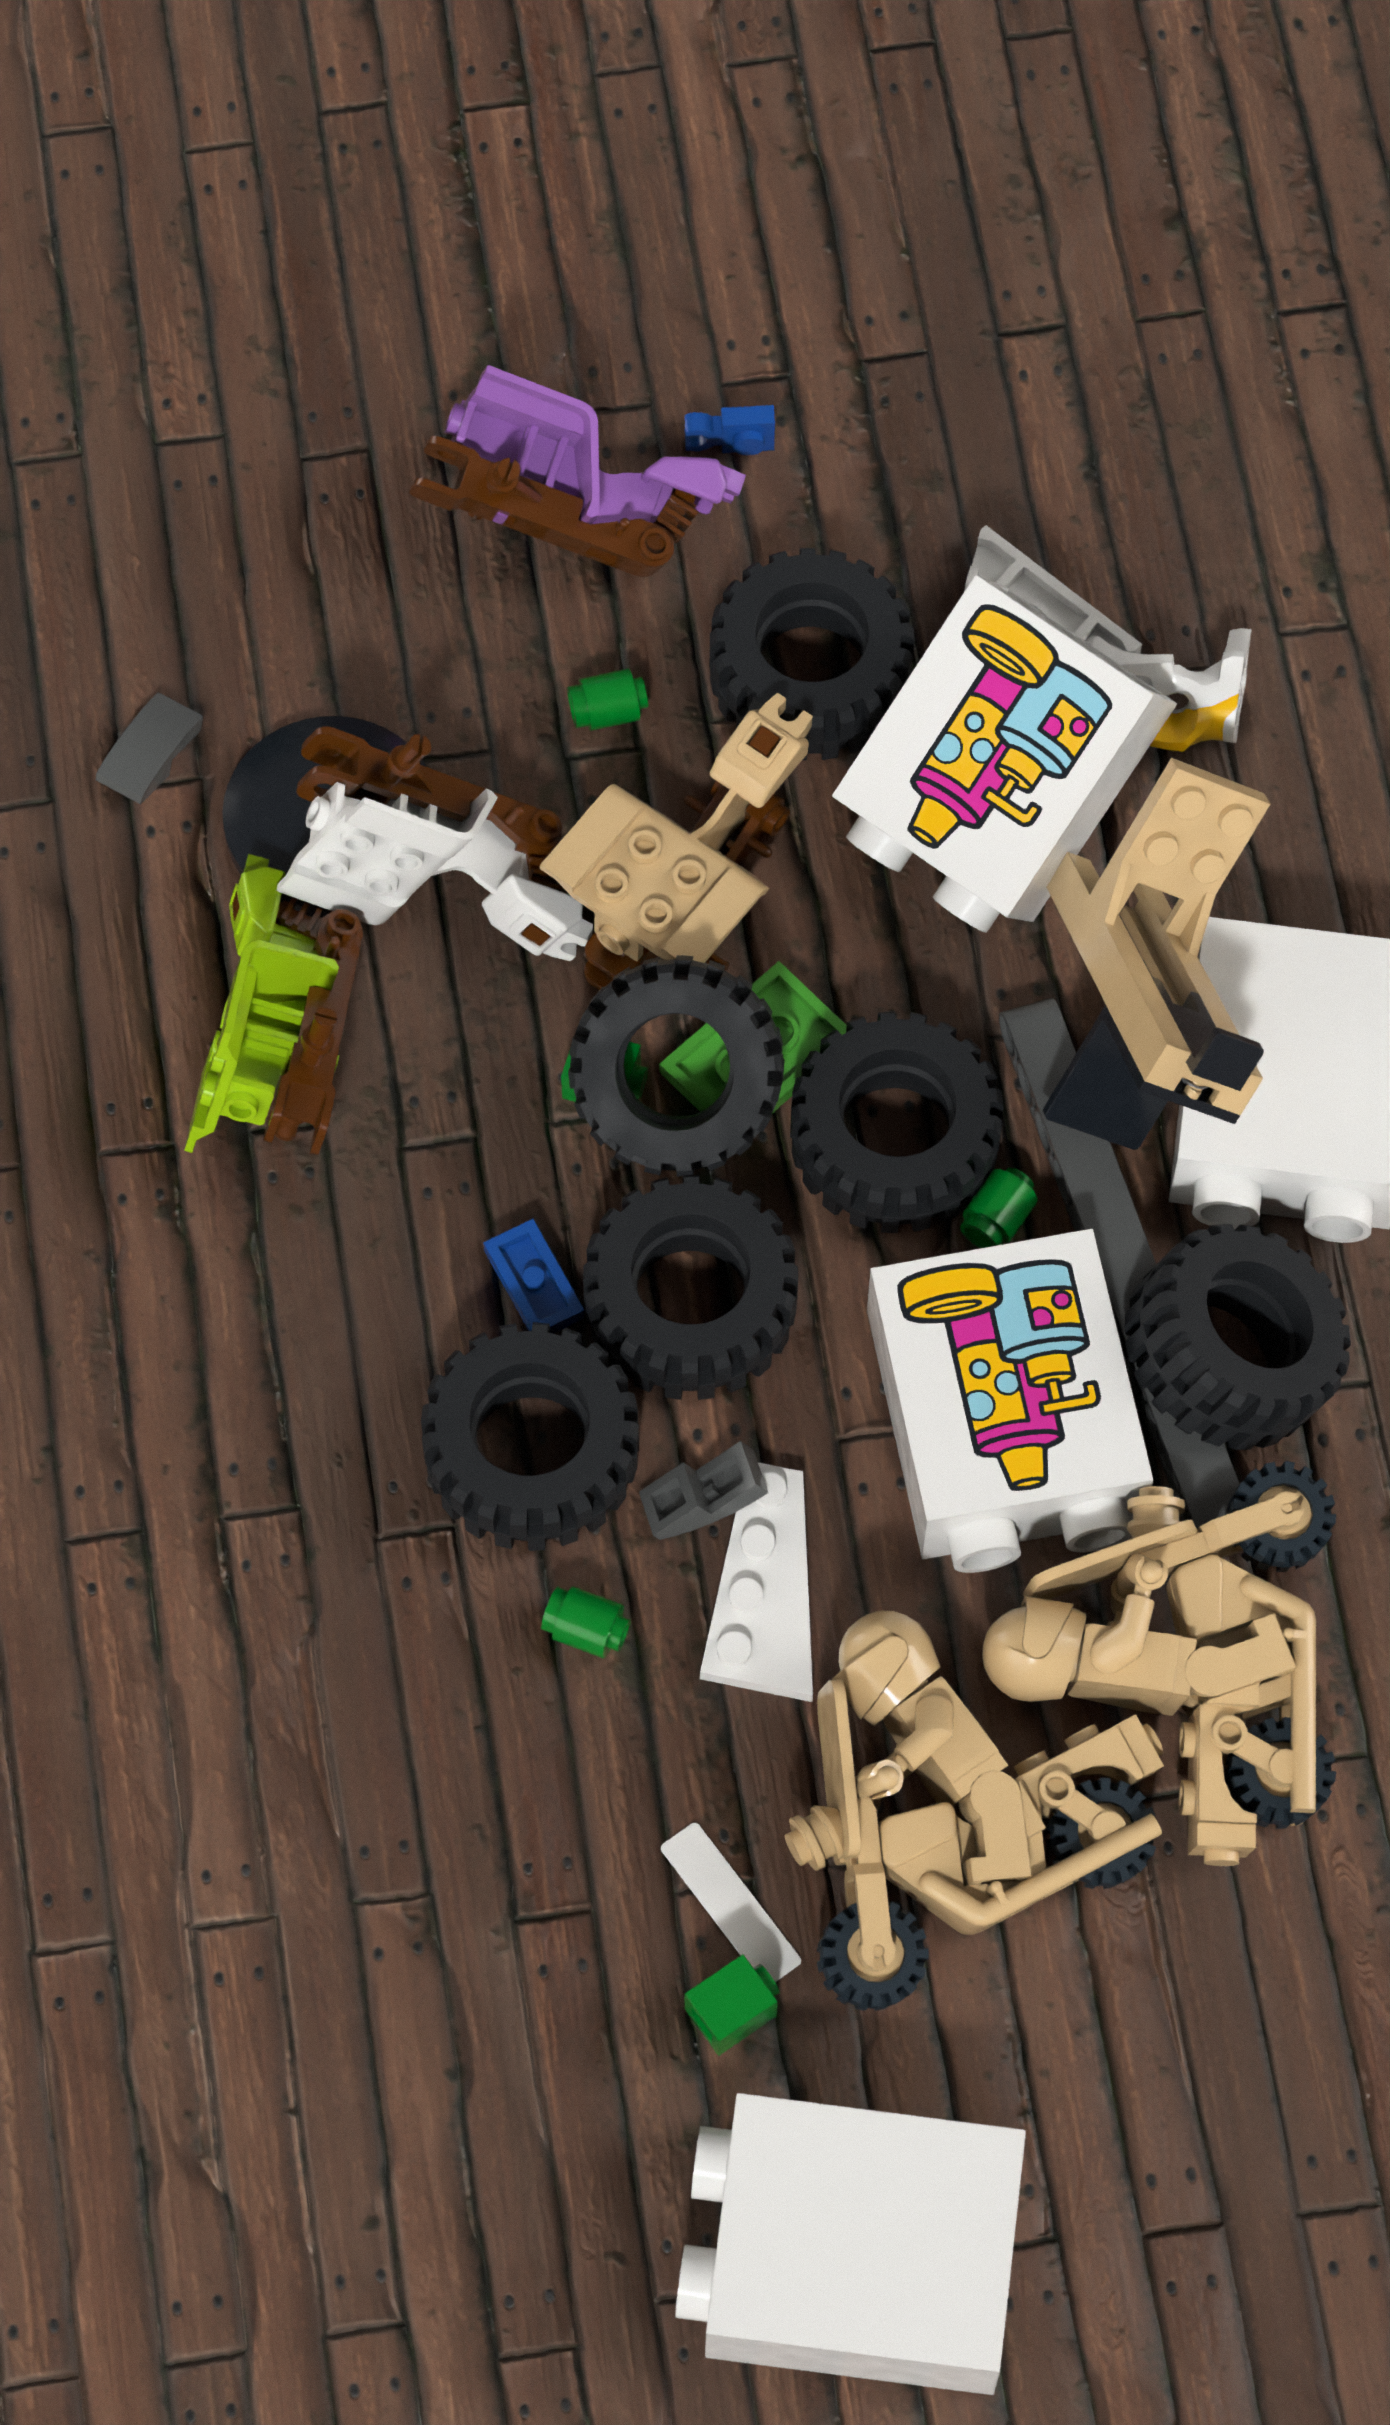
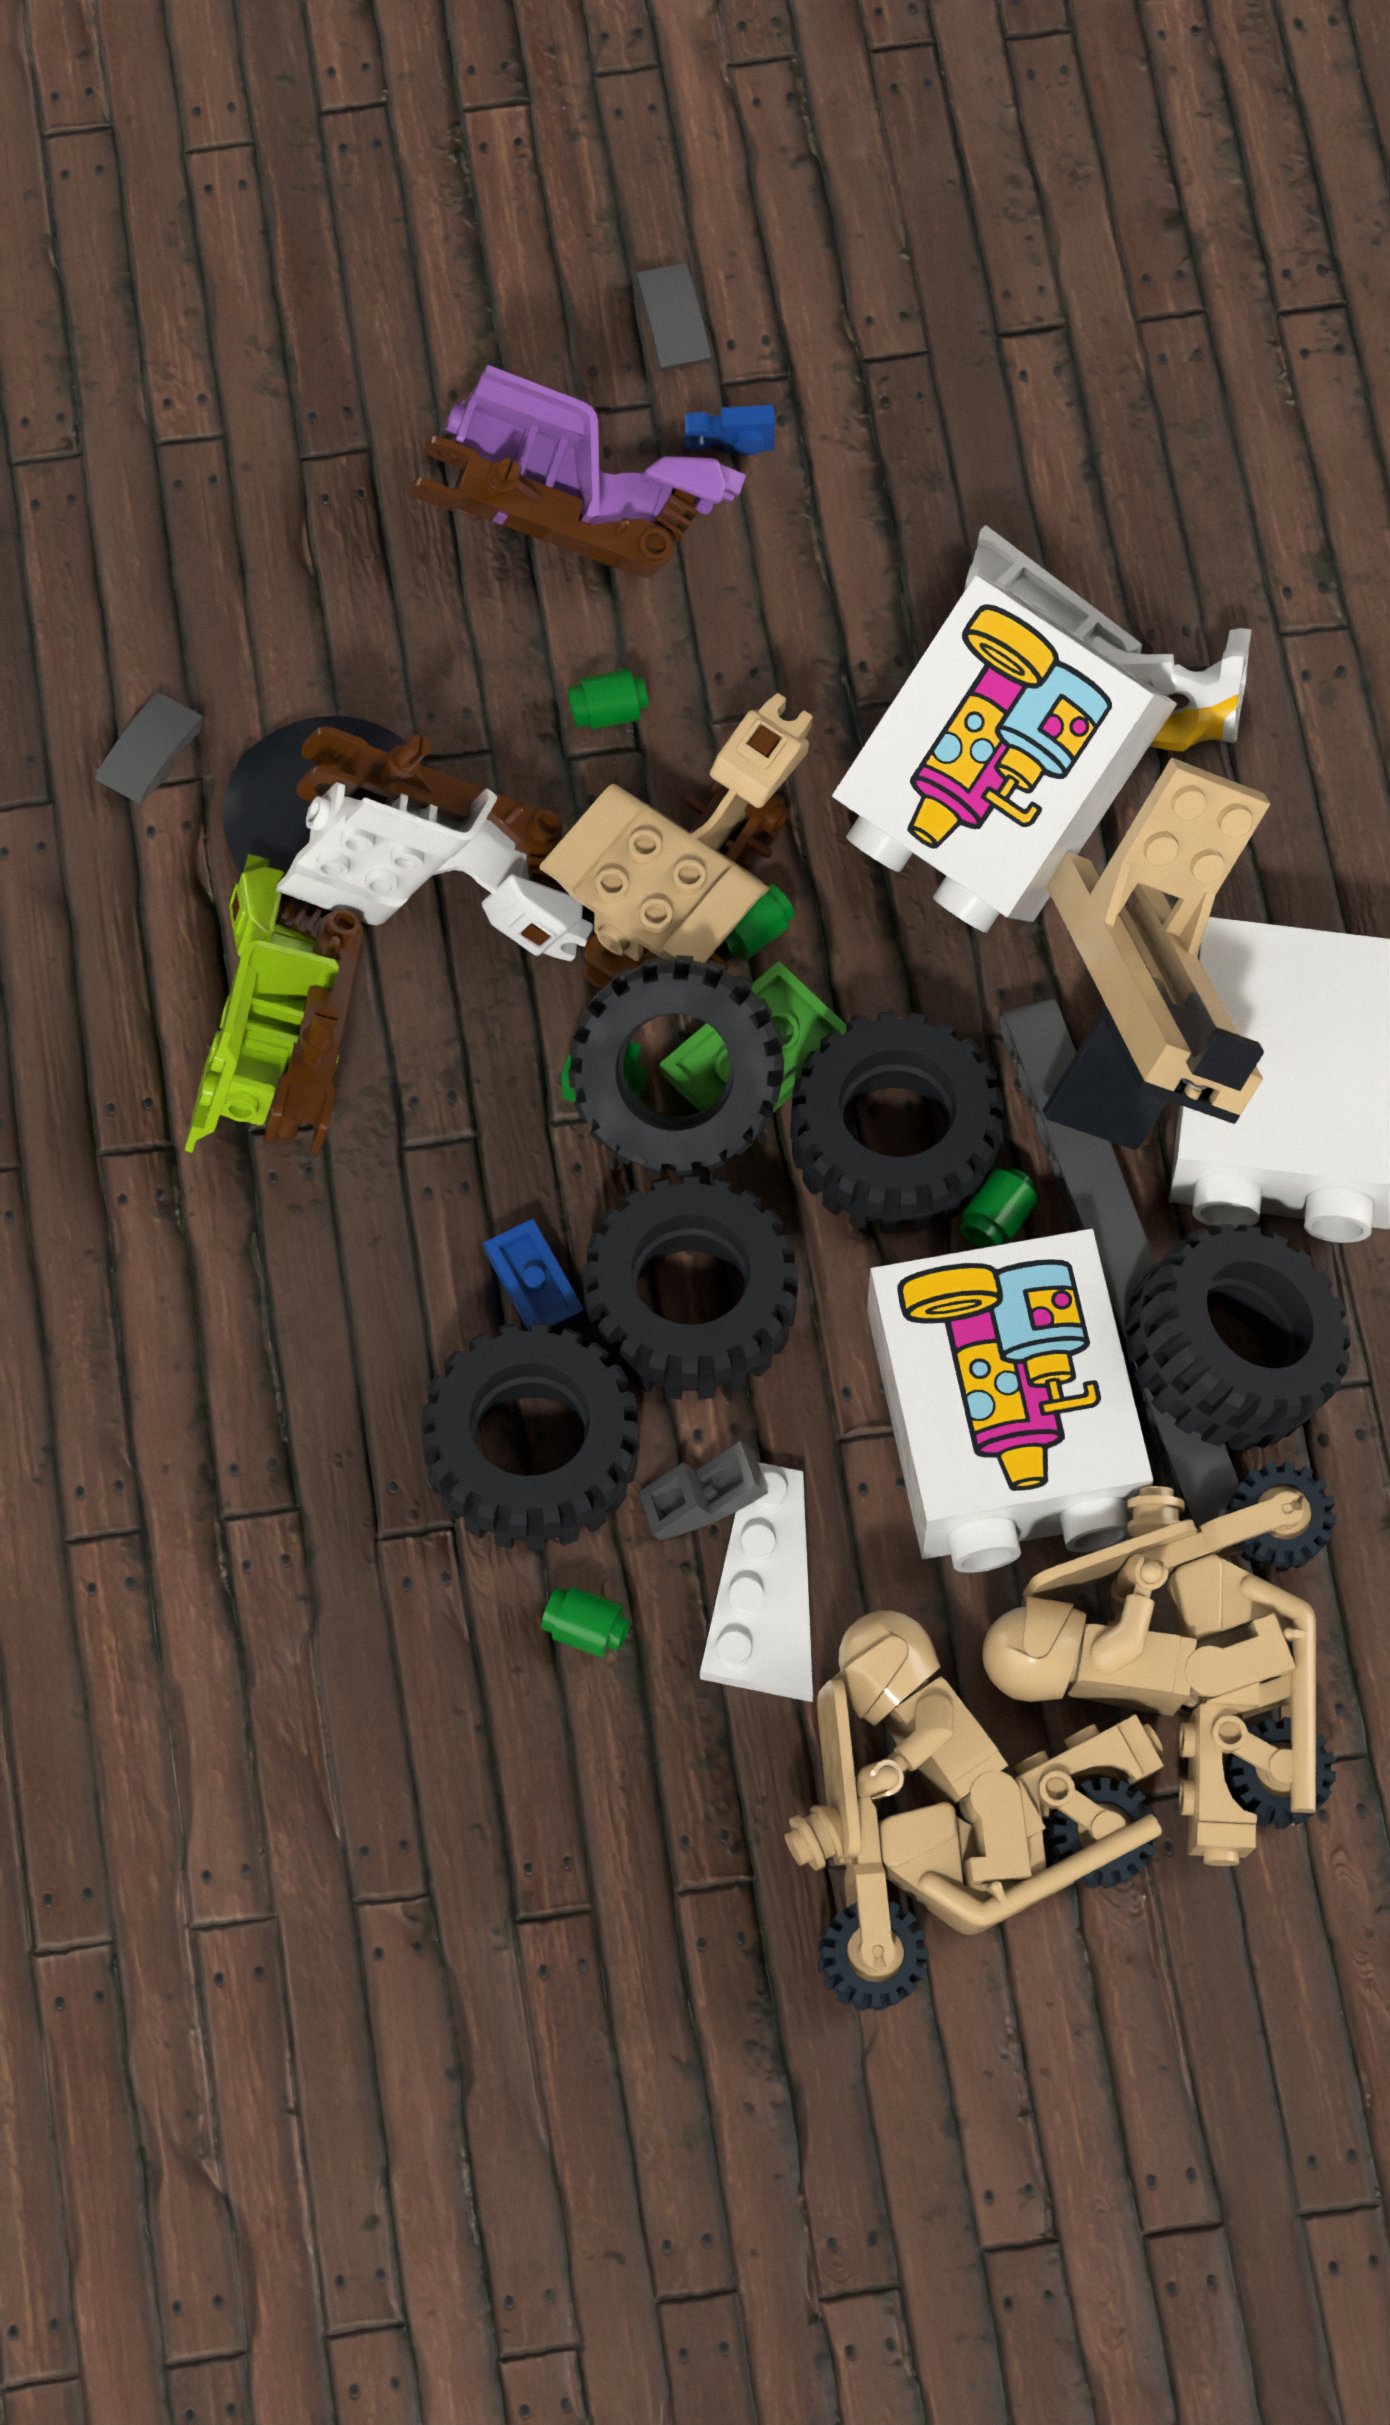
(673, 316): none -> dark grey slope
(729, 1901): white sticker -> none
(732, 2003): green brick -> none
(760, 925): none -> green brick
(824, 595): black tyre -> none
(856, 2243): white brick -> none

